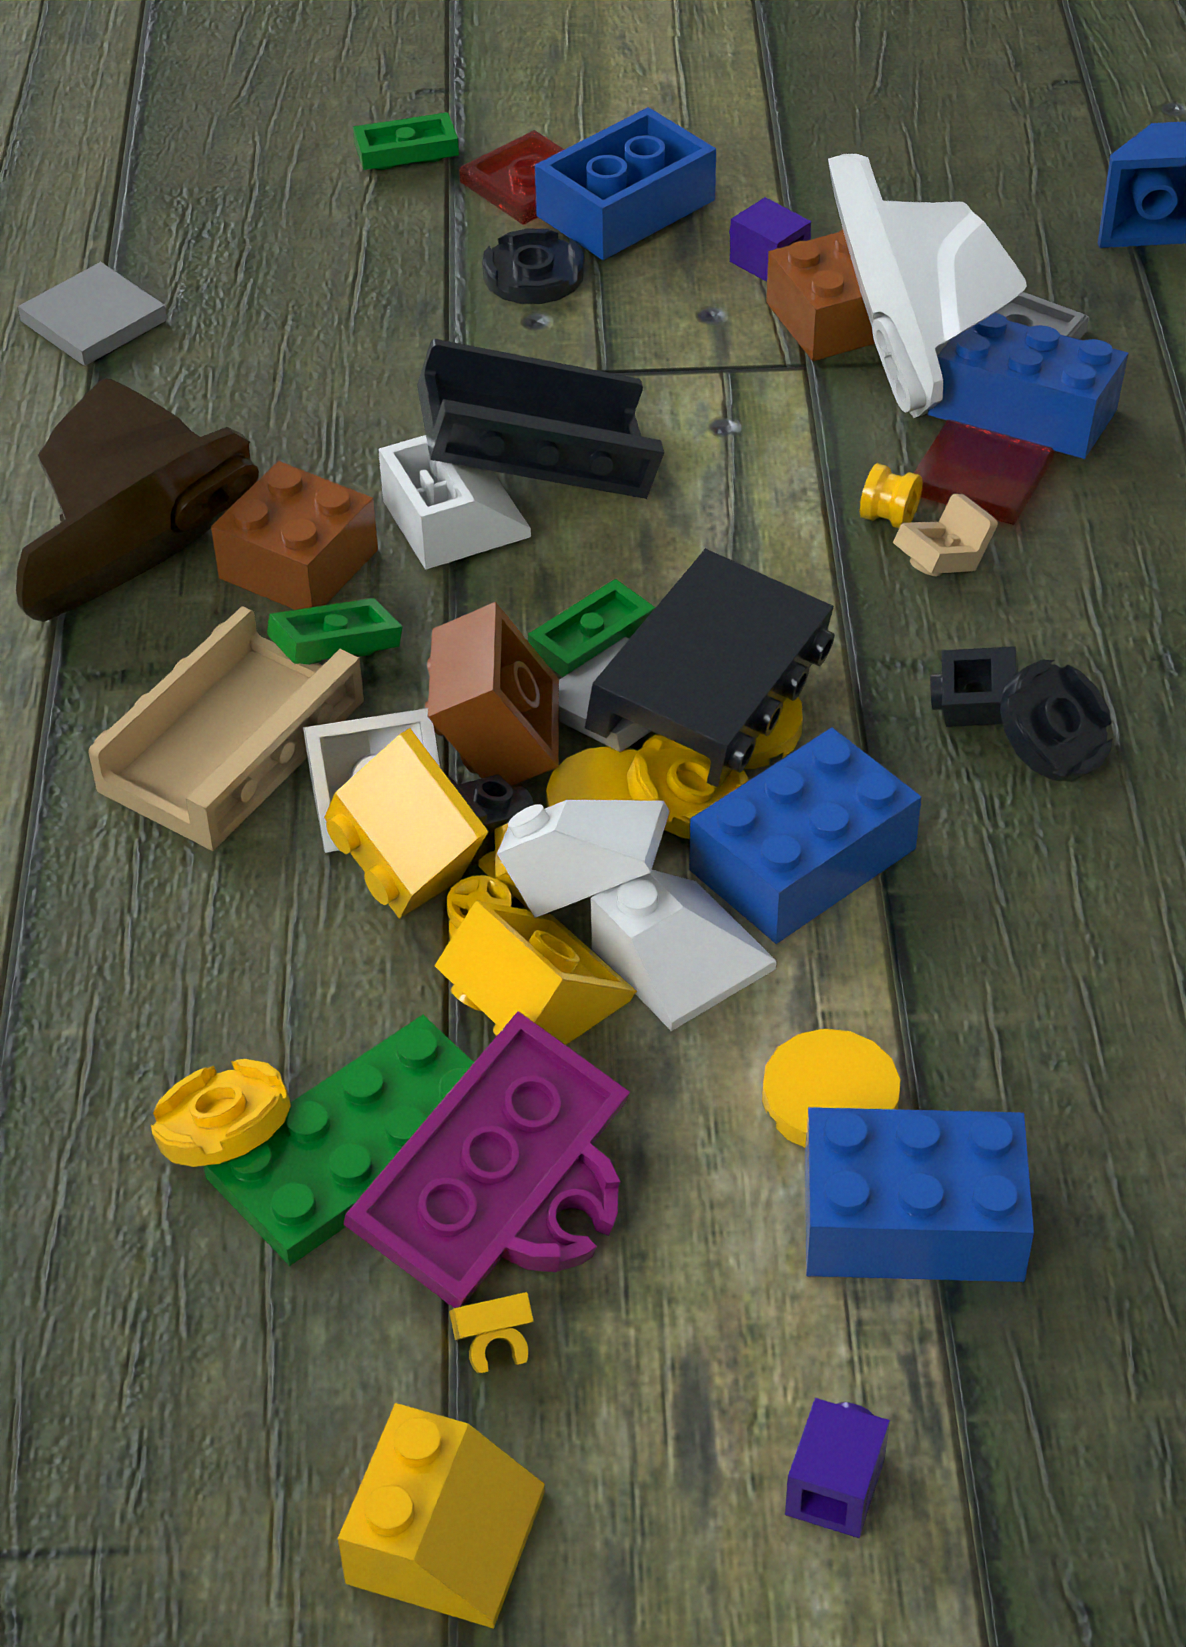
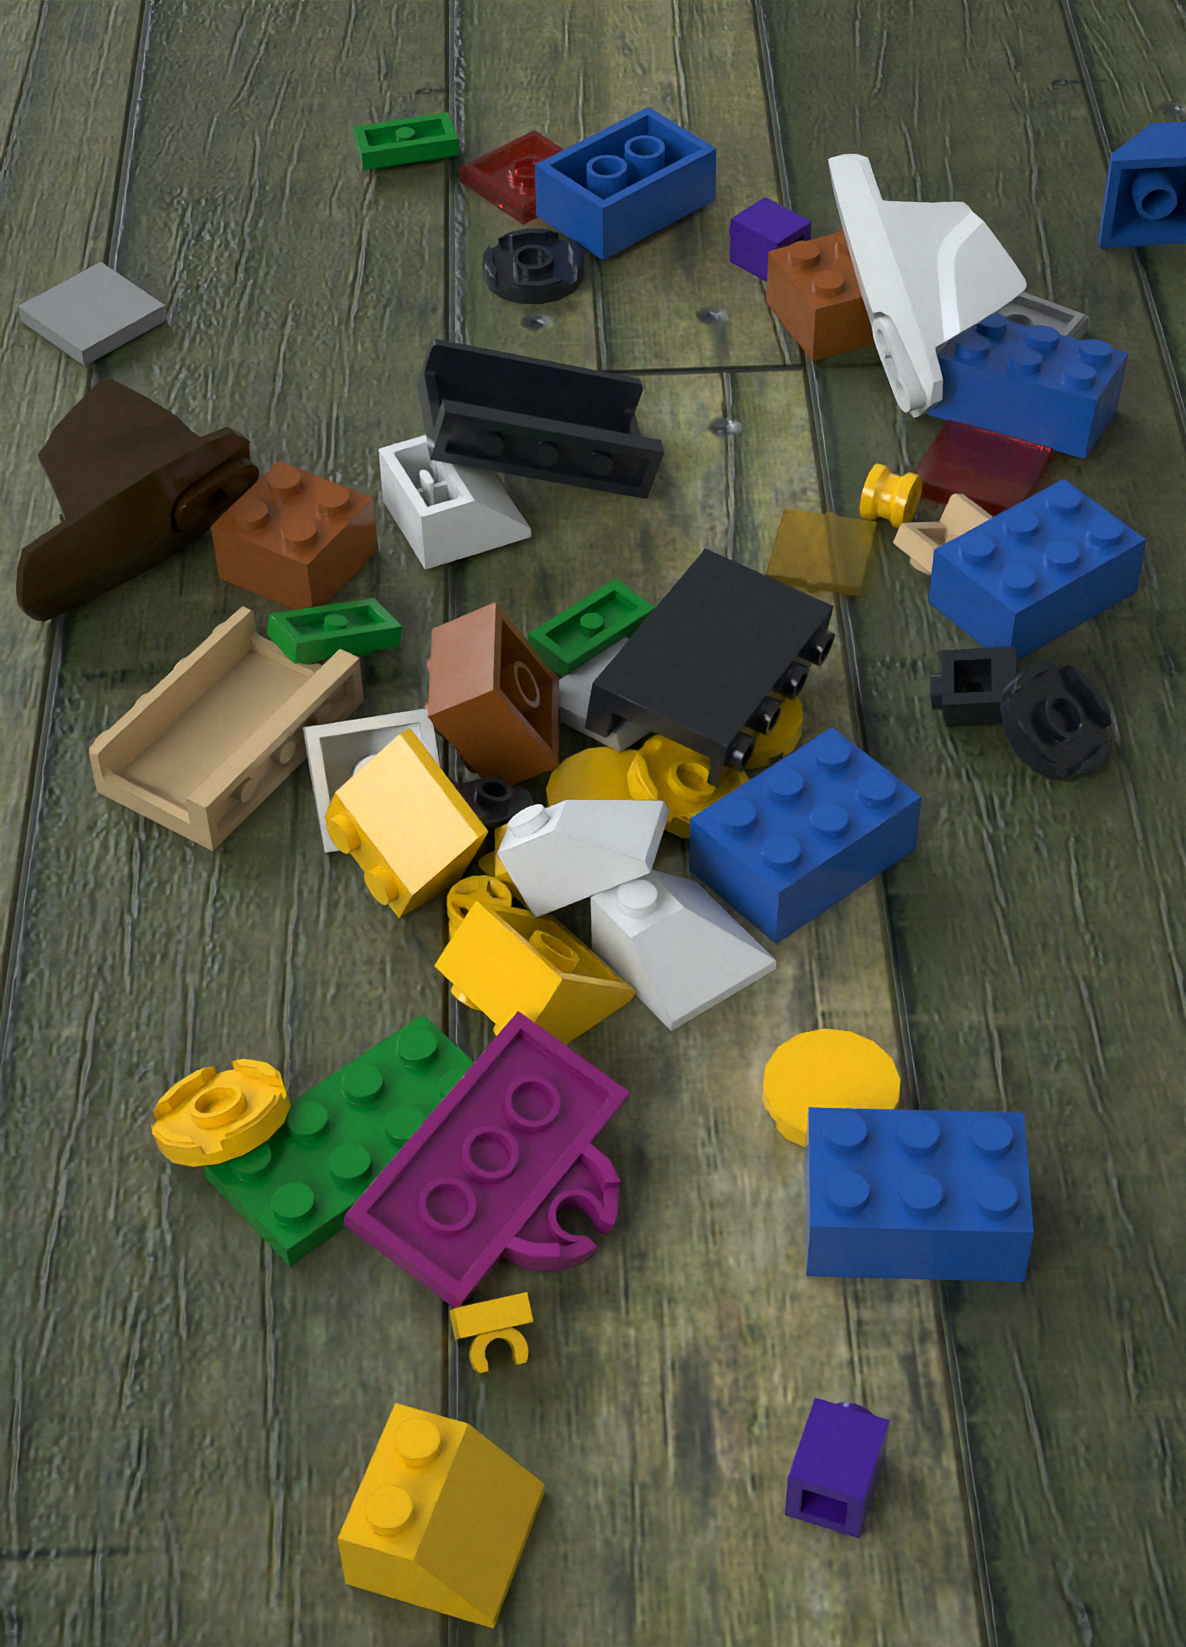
(821, 552): none -> clear yellow piece
(1036, 570): none -> blue brick

